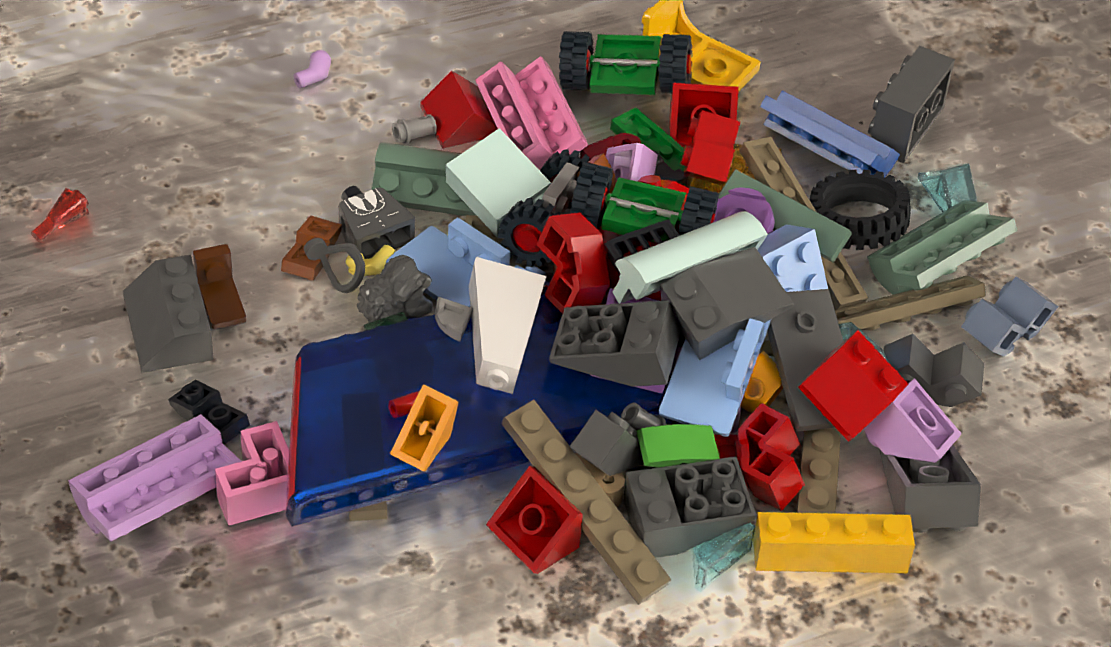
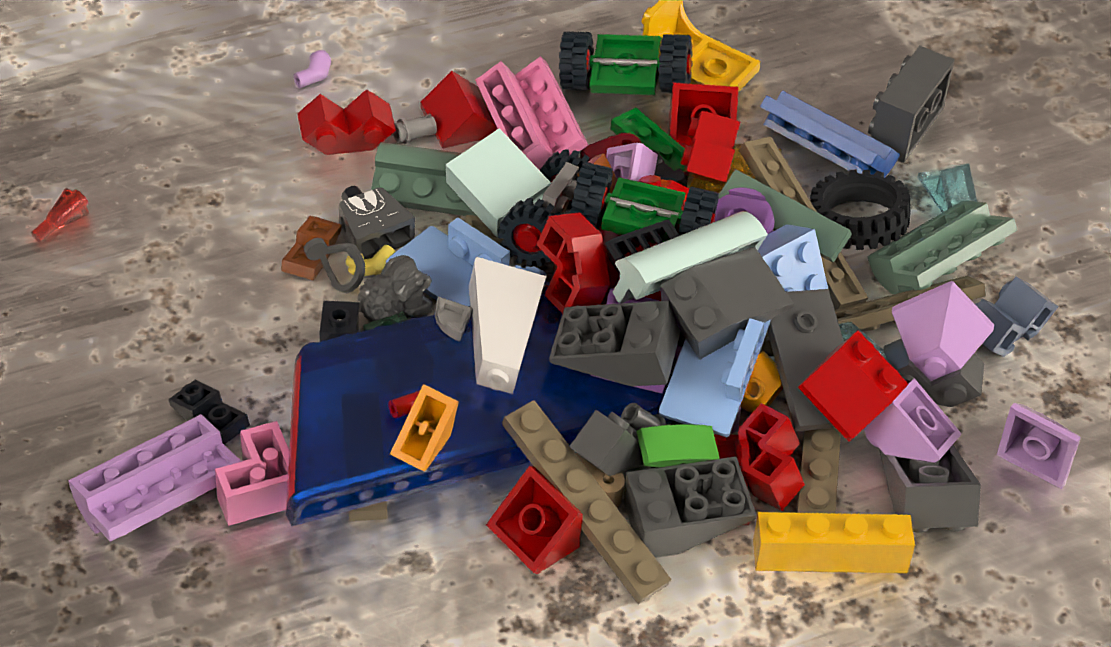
(168, 315): dark grey slope -> none
(217, 286): reddish brown bracket -> none
(334, 310): none -> black brick
(347, 130): none -> red brick
(720, 553): clear light blue slope -> none
(941, 329): none -> lavender slope
(1038, 444): none -> lavender slope

